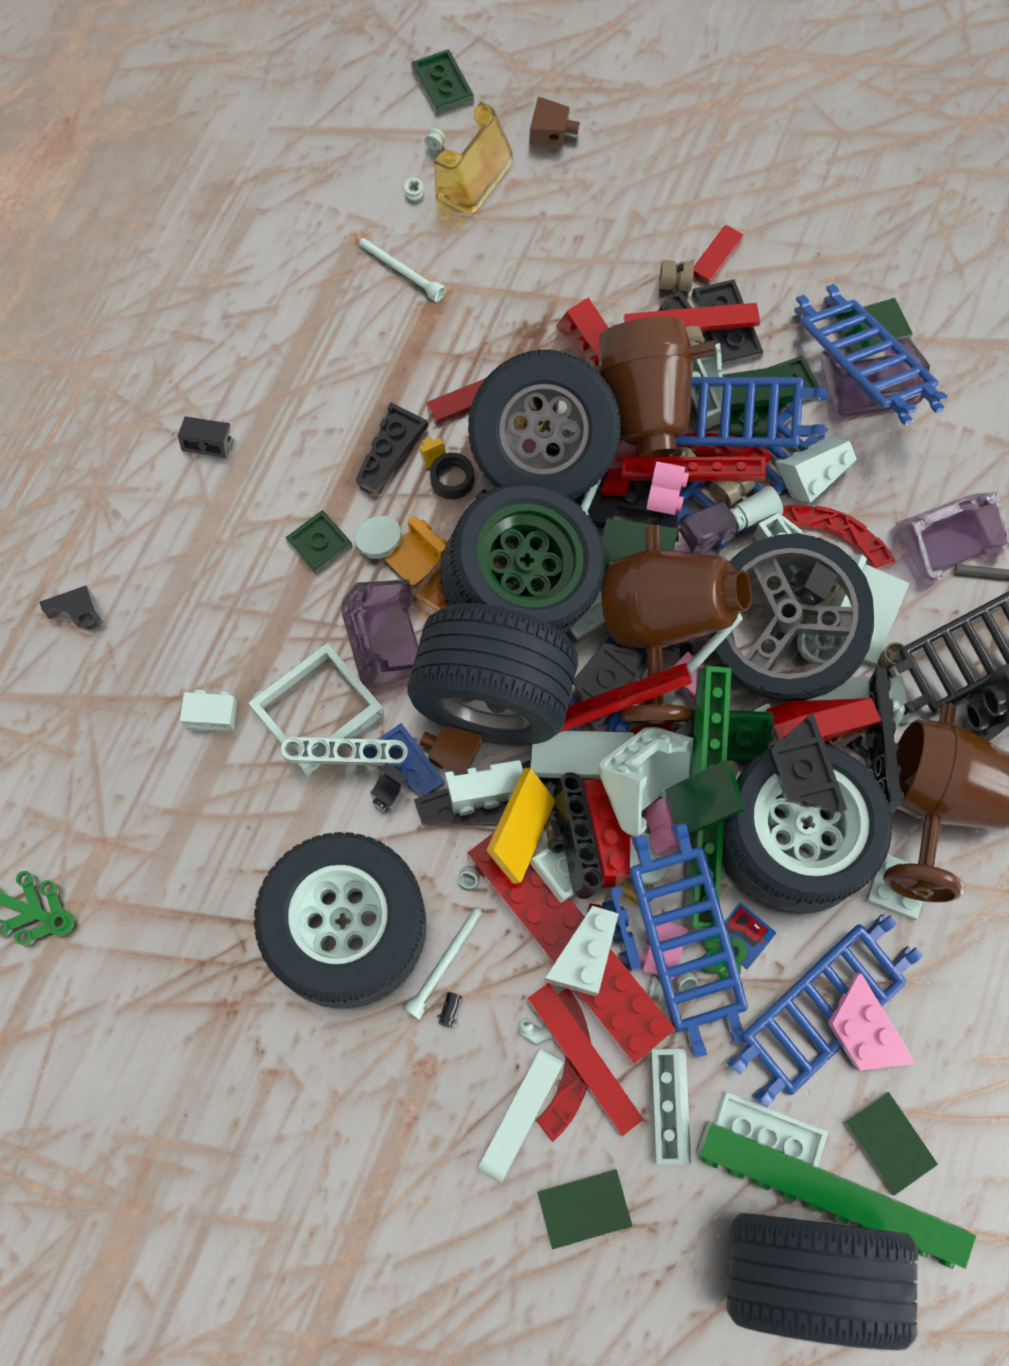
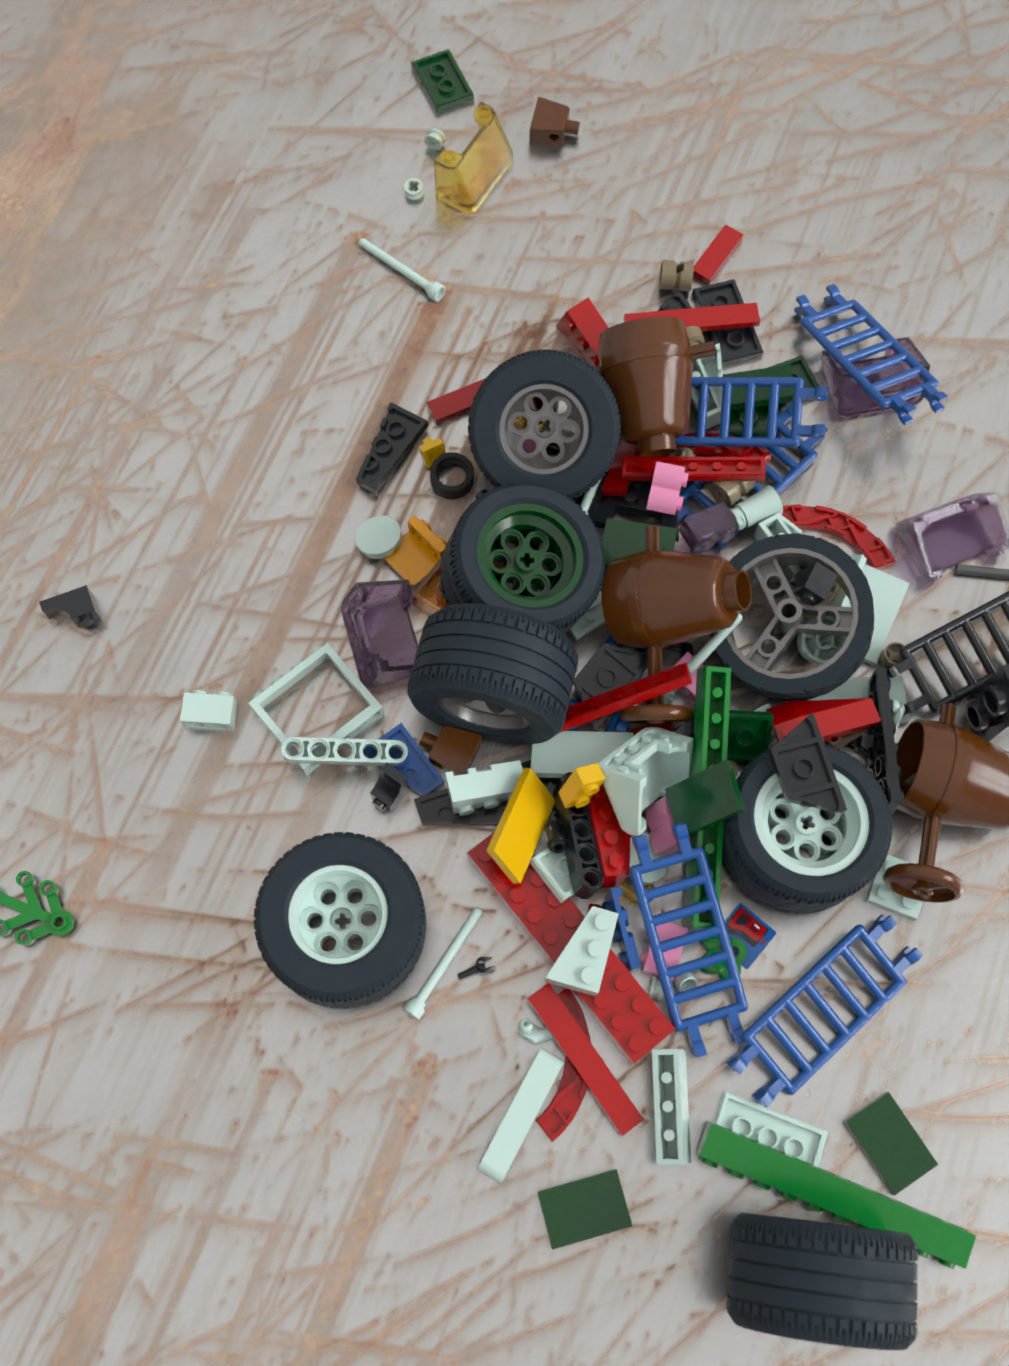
(204, 436): black hinge -> none
(318, 541): dark green tile -> none
(450, 1010): black pin -> none
(468, 877): light aqua hinge -> none
(479, 967): none -> black hand
(581, 785): none -> yellow piece
(815, 468): light aqua wedge -> none
(866, 1030): bright pink wing -> none
(886, 313): dark green tile -> none

